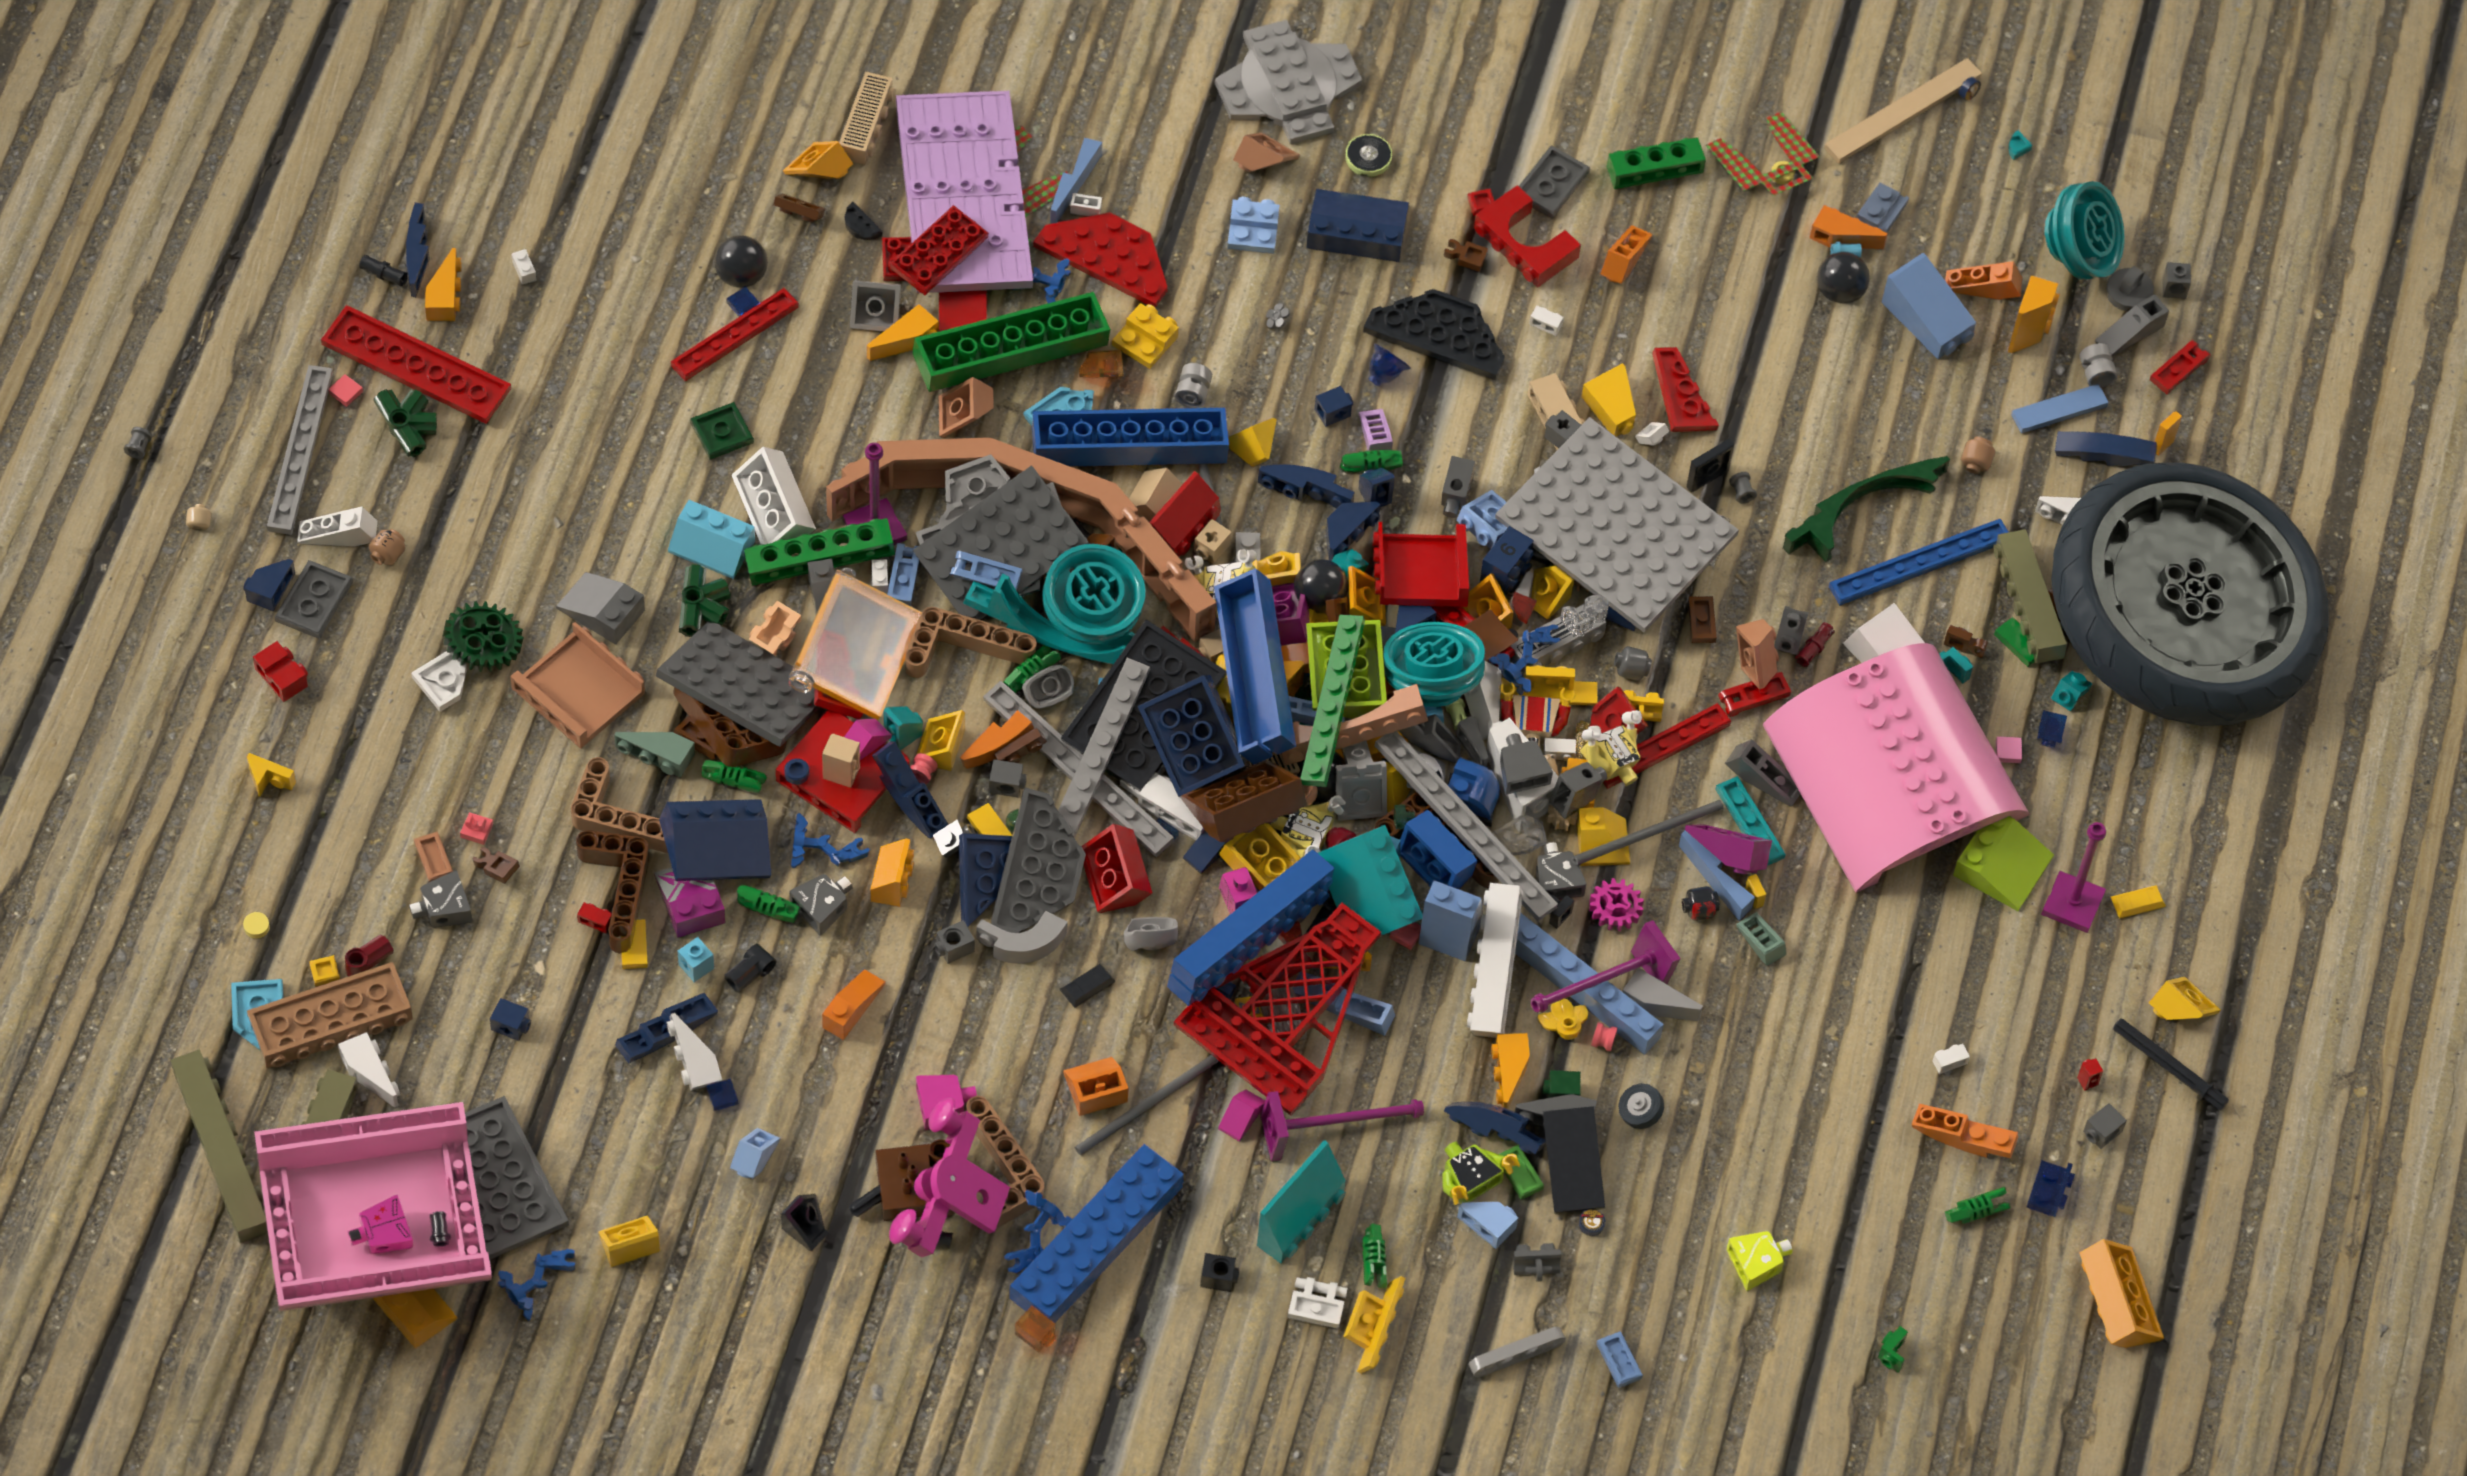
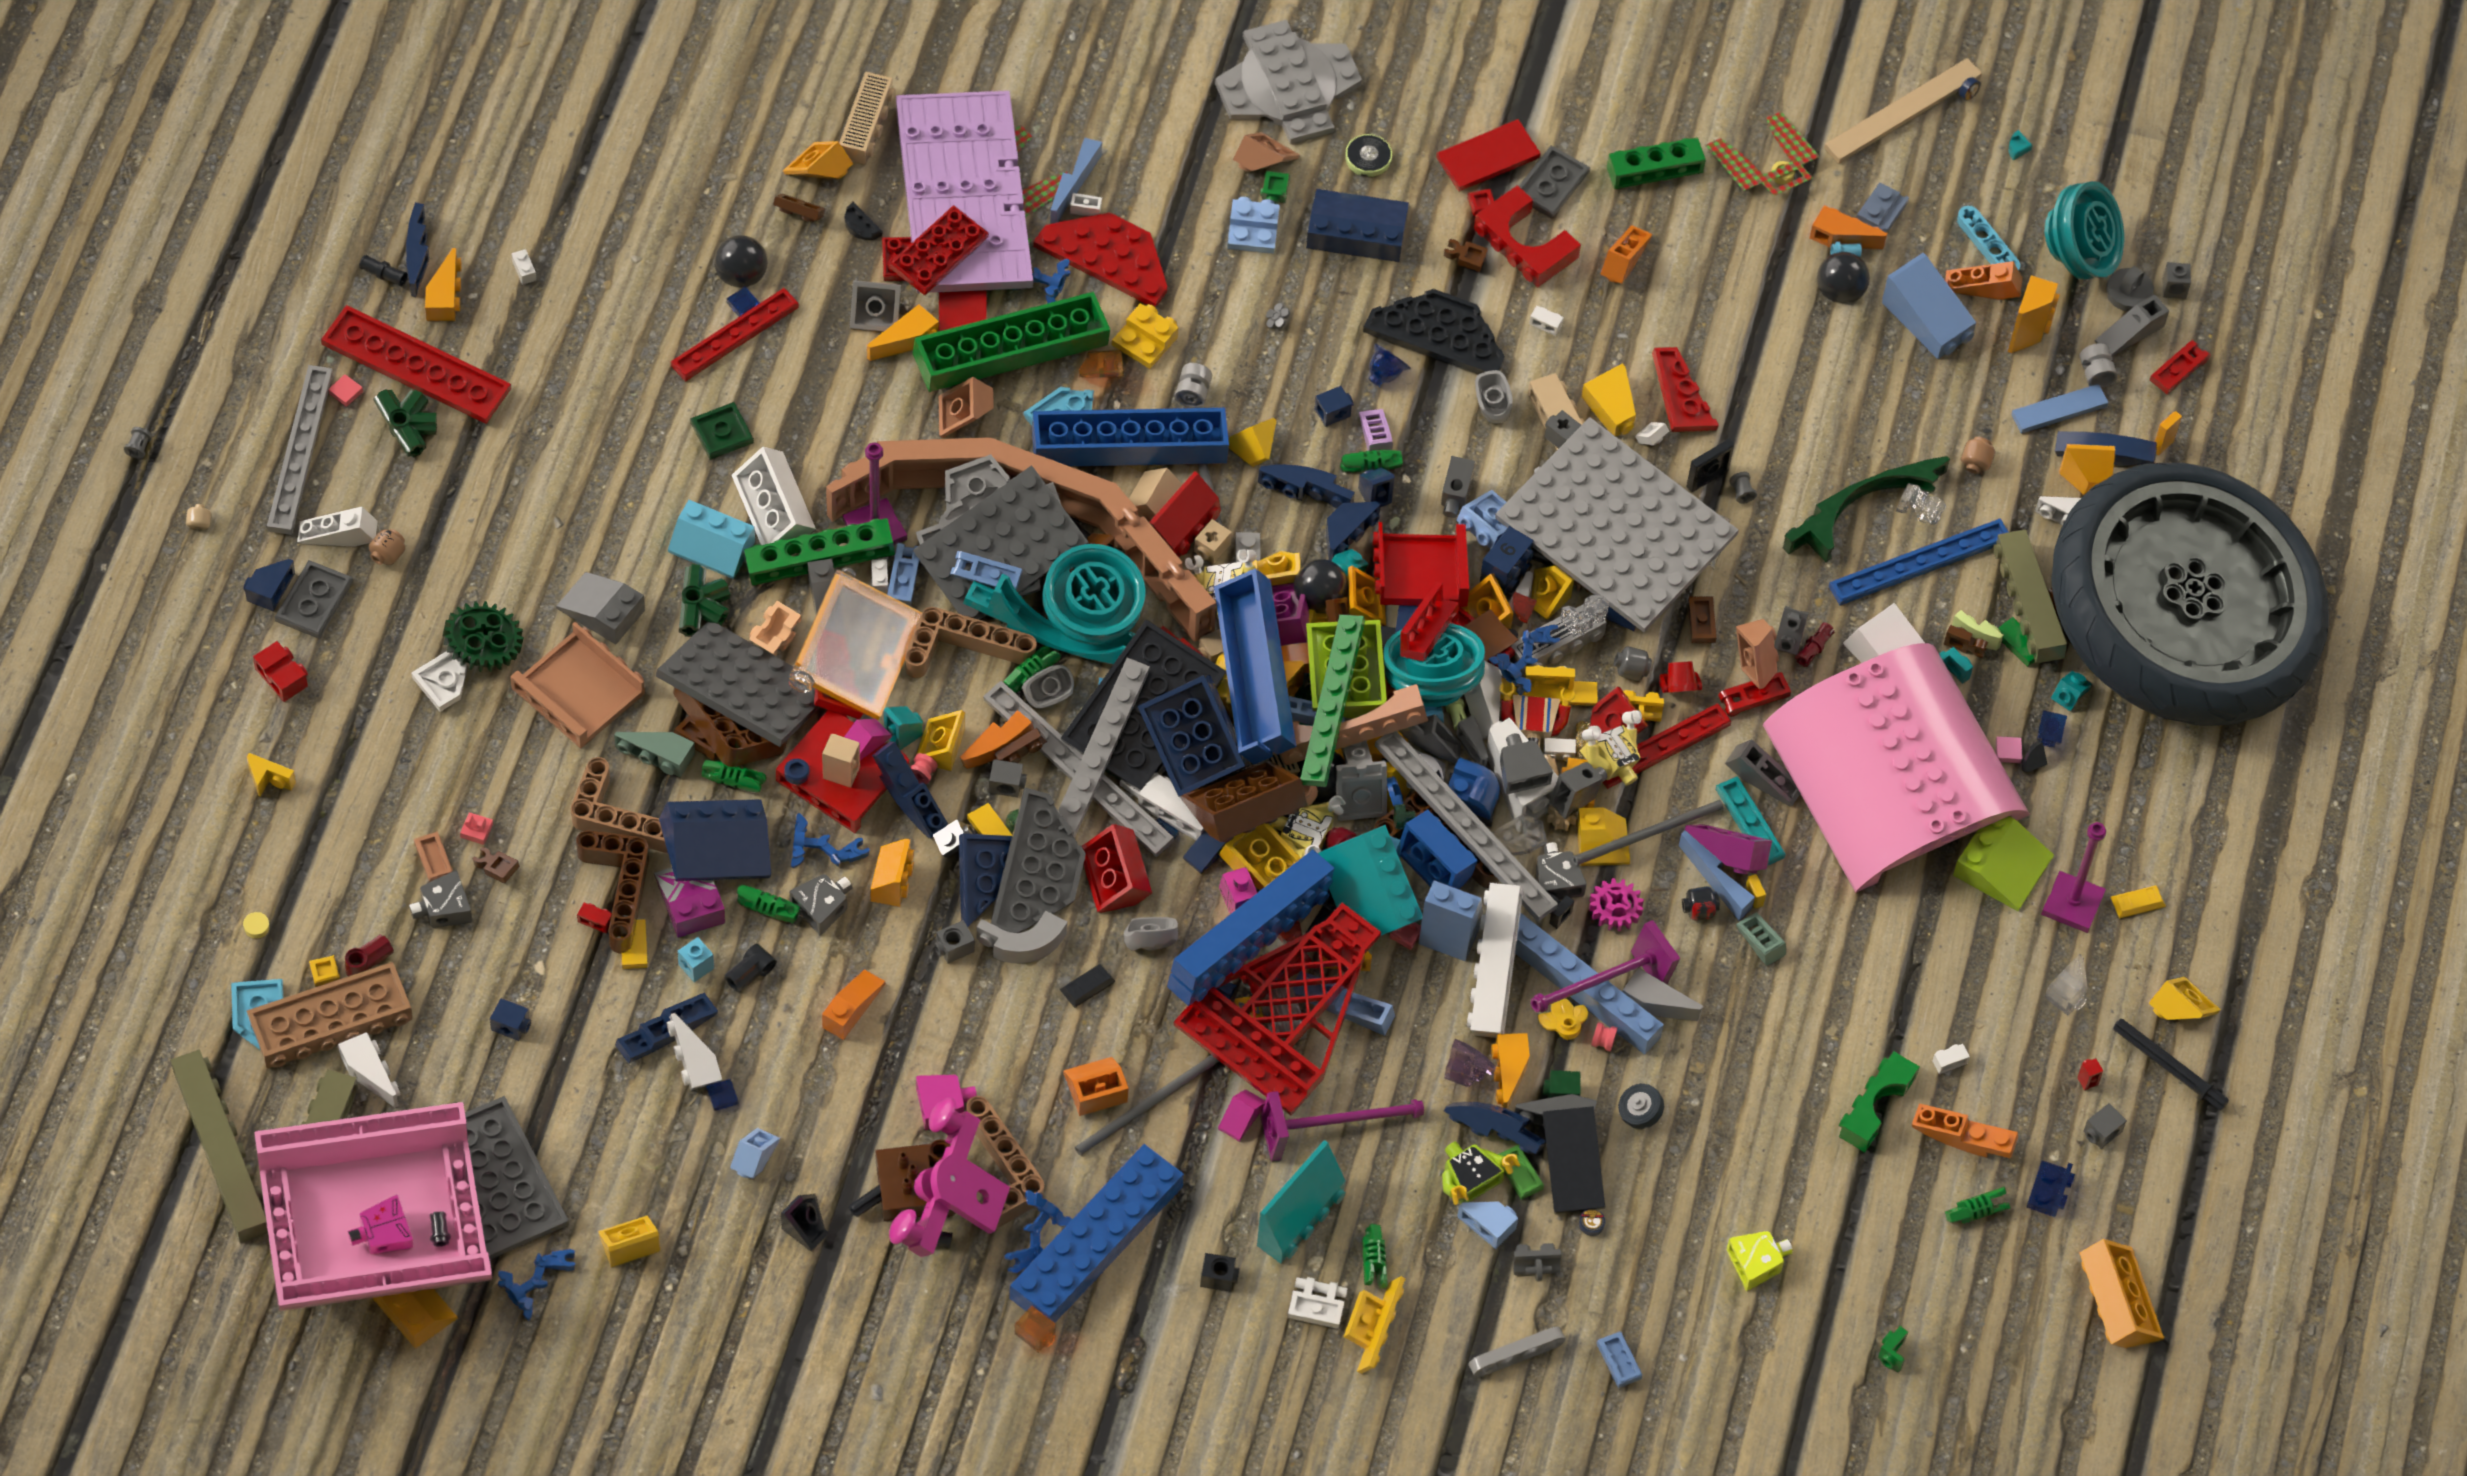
(1275, 187): none -> green bracket
(1394, 791): none -> blue tile
(1427, 624): none -> red fence
(1467, 1064): none -> slope
(1488, 155): none -> red tile
(1494, 396): none -> light grey piece
(1680, 678): none -> red piece
(1894, 1078): none -> green arch
(1927, 507): none -> clear leg
(1983, 631): none -> yellowish green slope
(1984, 244): none -> medium azure beam
(2035, 757): none -> black tile
(2069, 987): none -> clear slope
(2087, 465): none -> light orange slope

